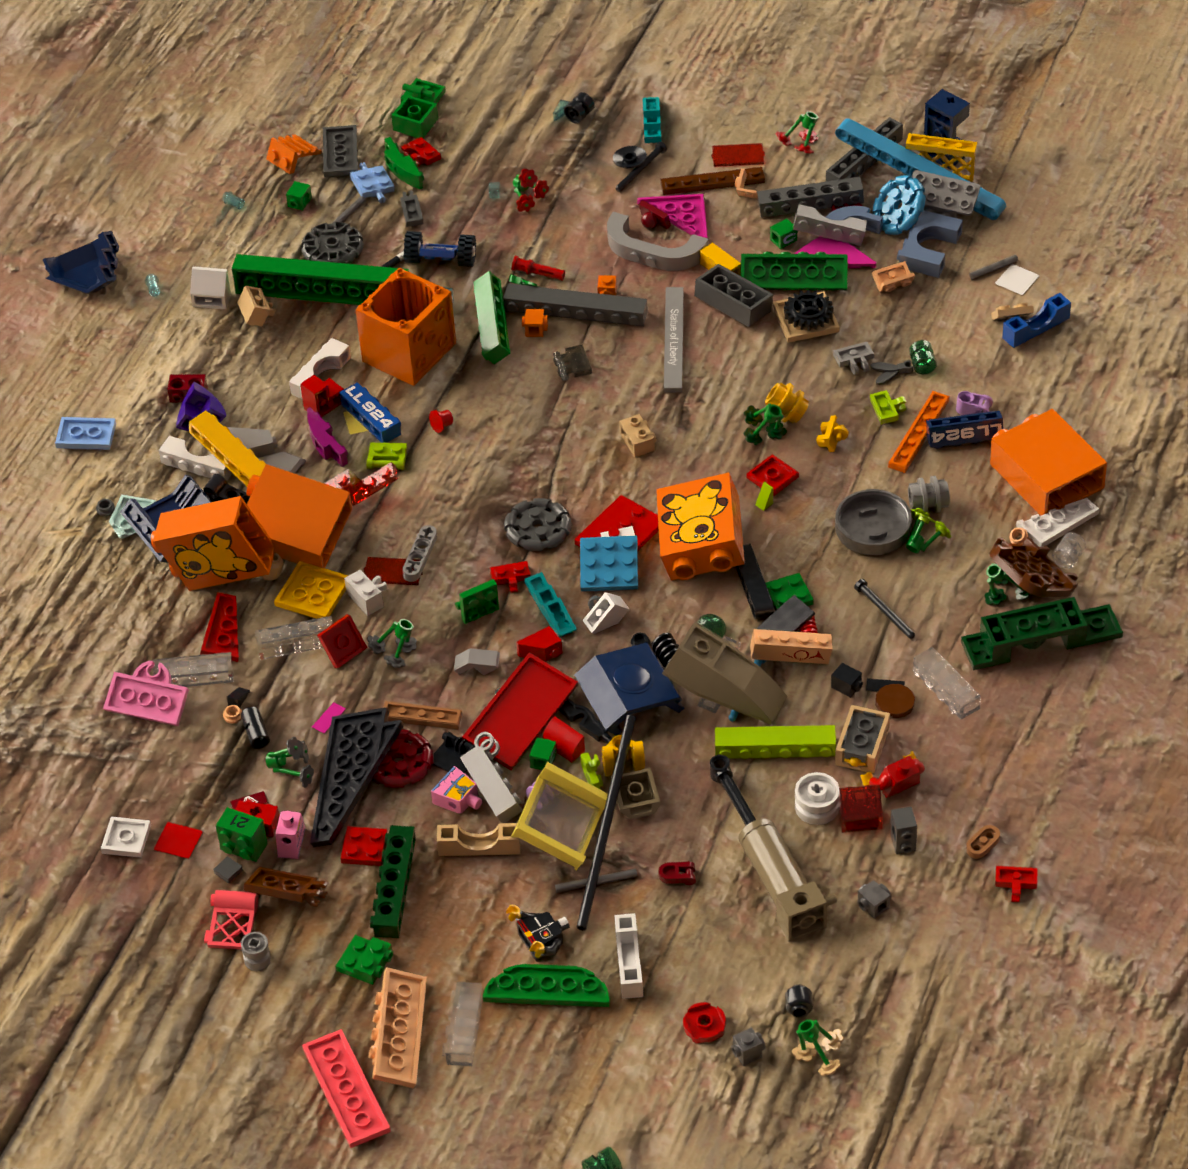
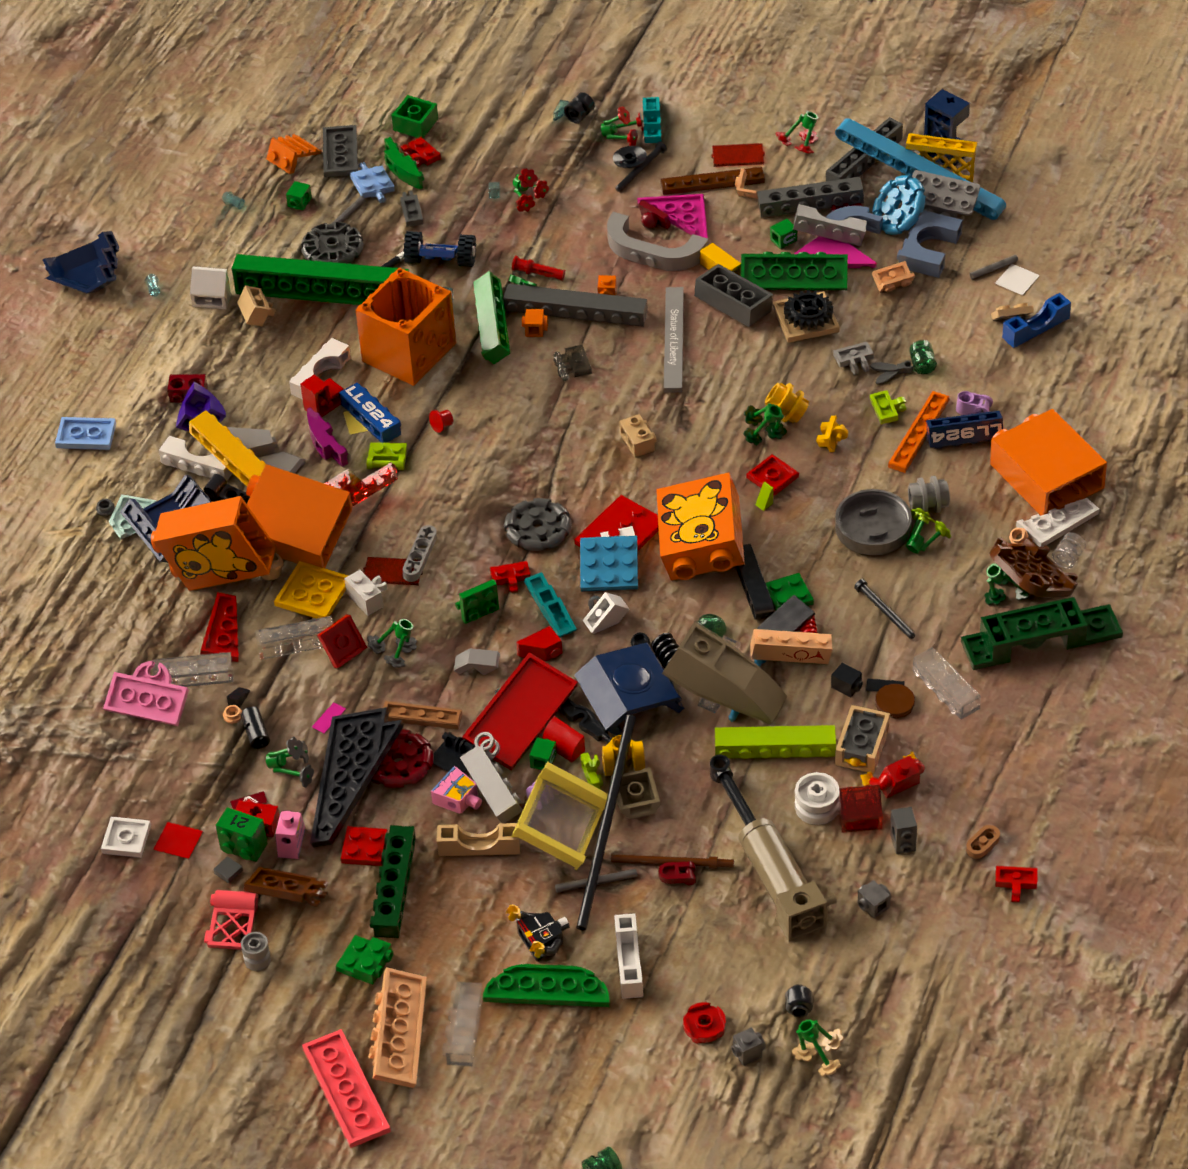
(424, 90): green plate -> none
(609, 128): none -> plant
(711, 862): none -> reddish brown bar

